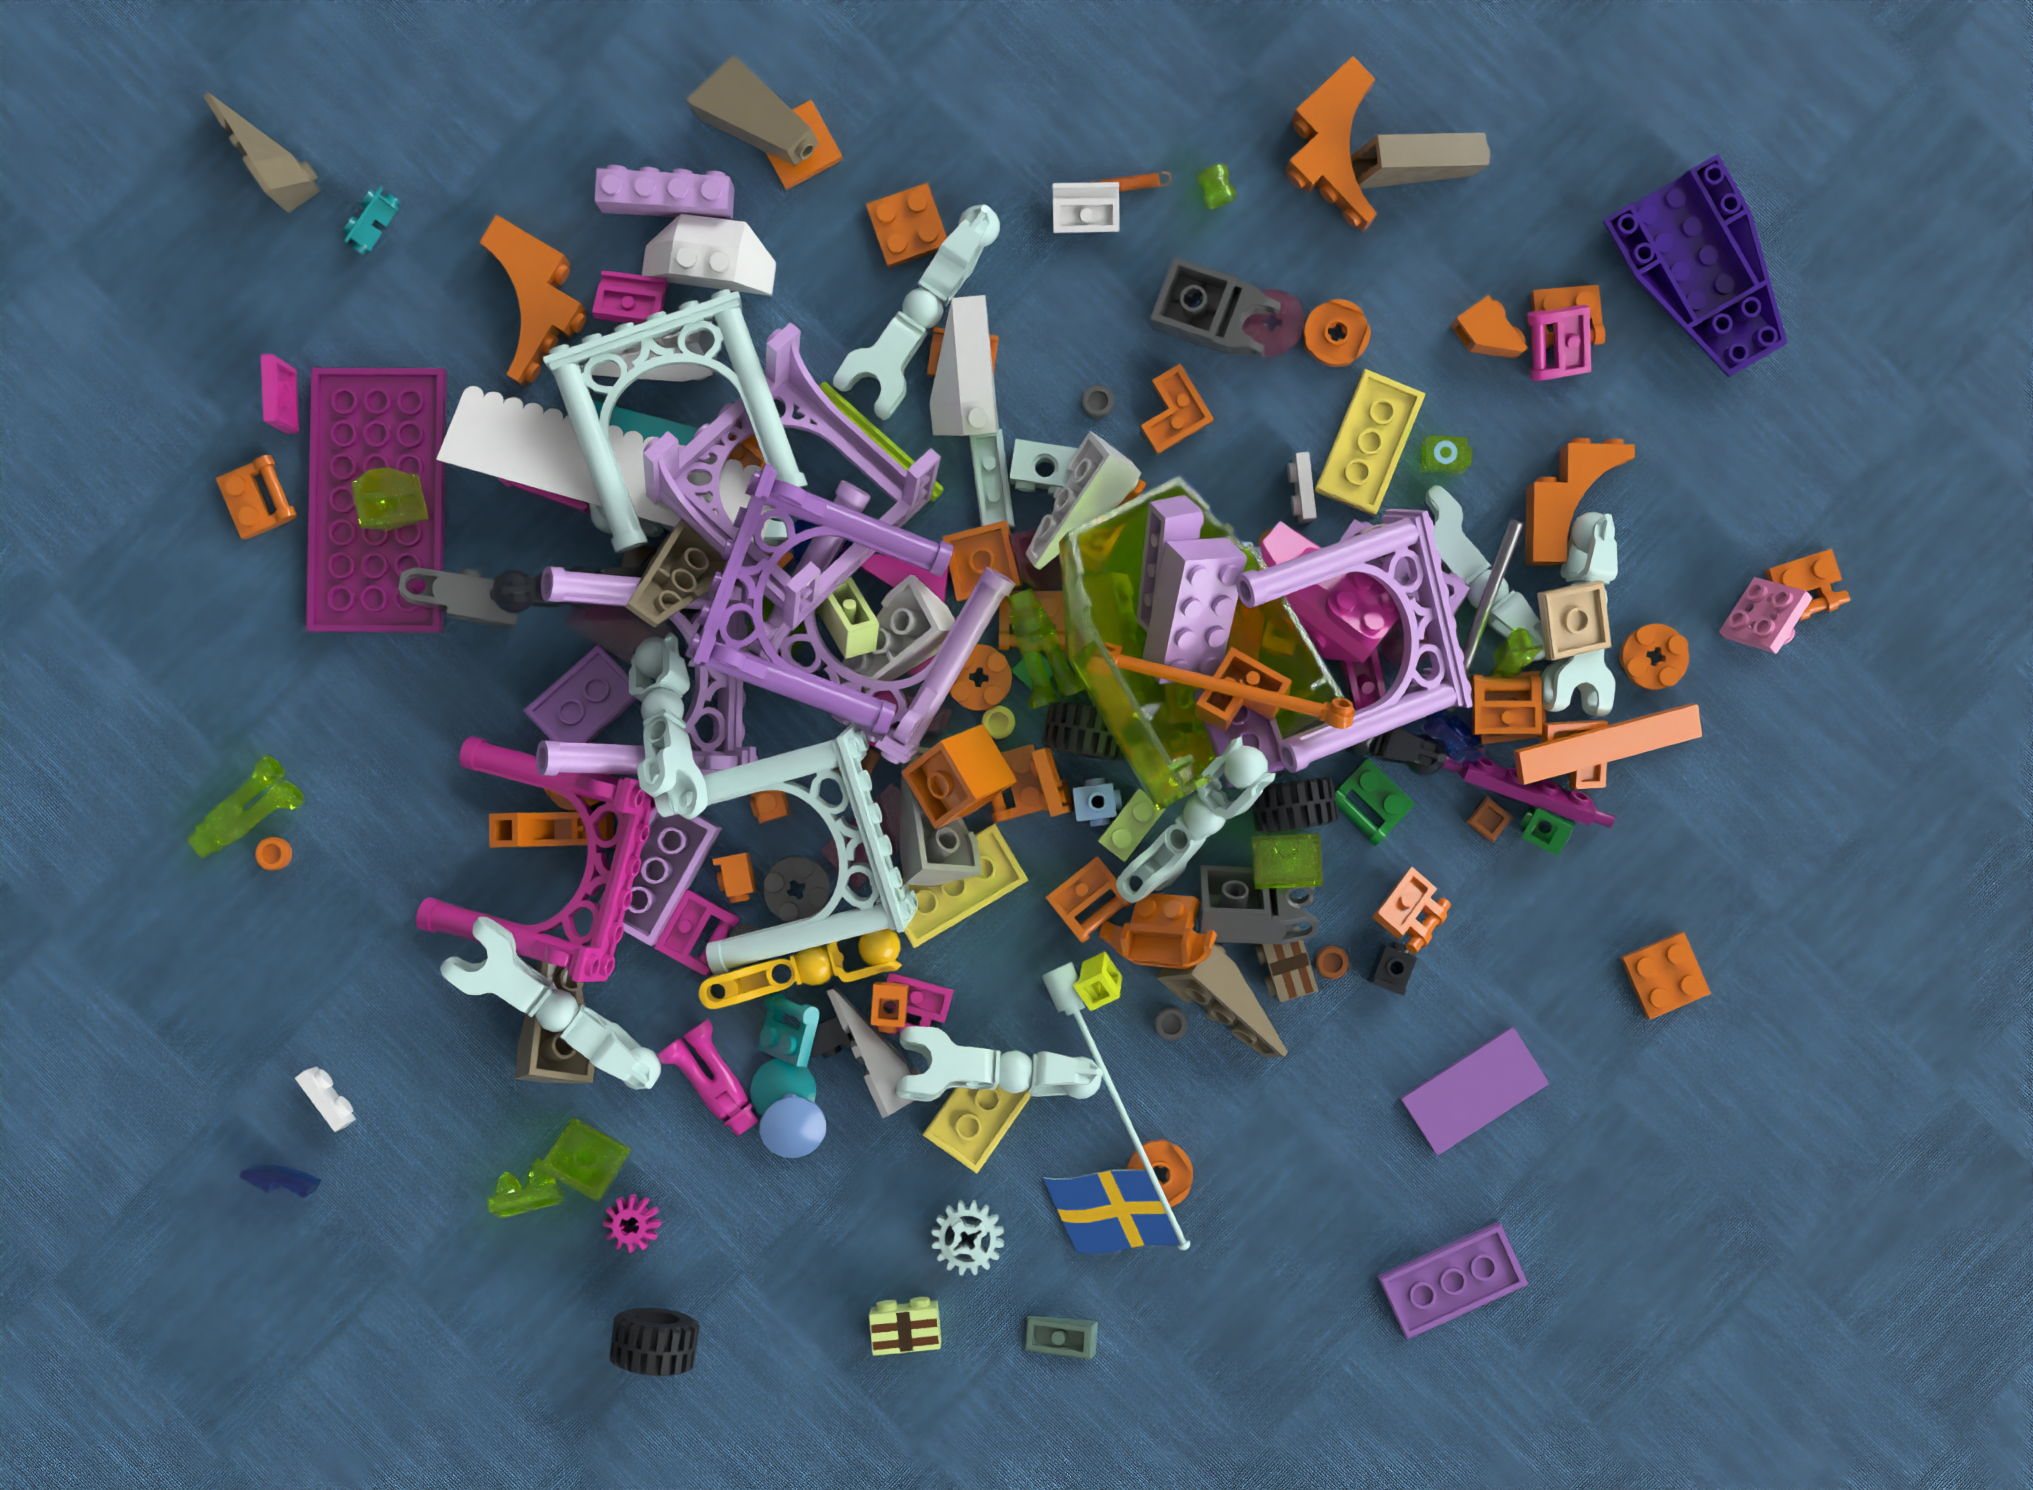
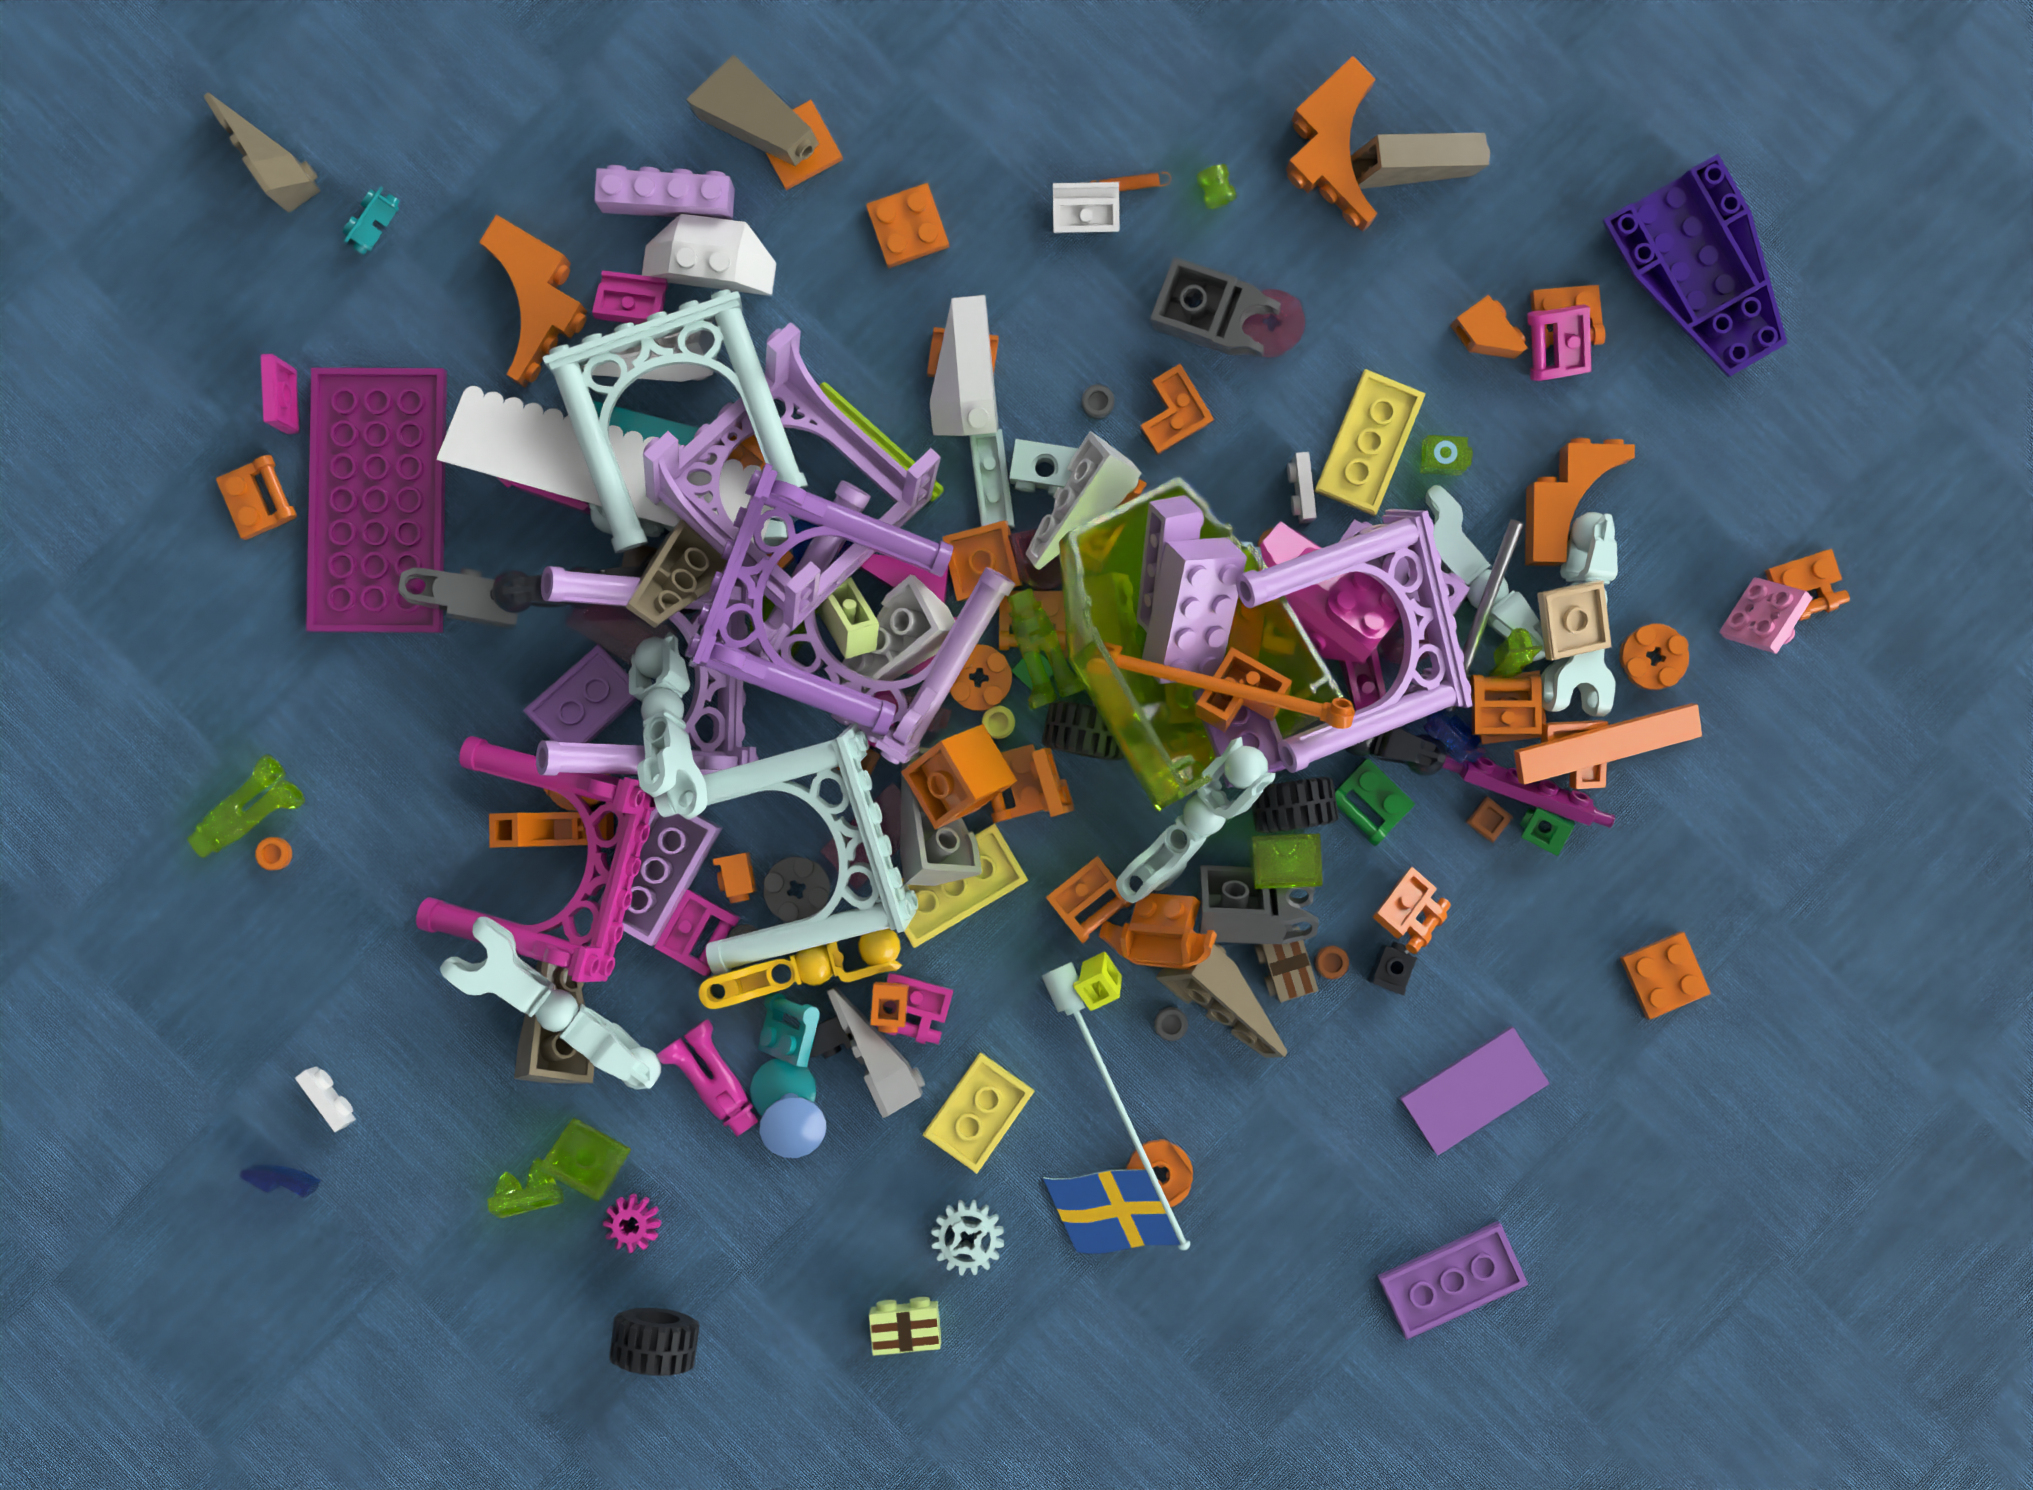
(388, 499): clear neon green slope -> none
(769, 805): orange brick -> none
(920, 311): light aqua piece -> none
(986, 1069): light aqua piece -> none
(1061, 1336): sand green slope -> none
(1082, 802): light blue brick -> none
(1130, 825): yellowish green brick -> none
(1354, 326): orange plate -> none

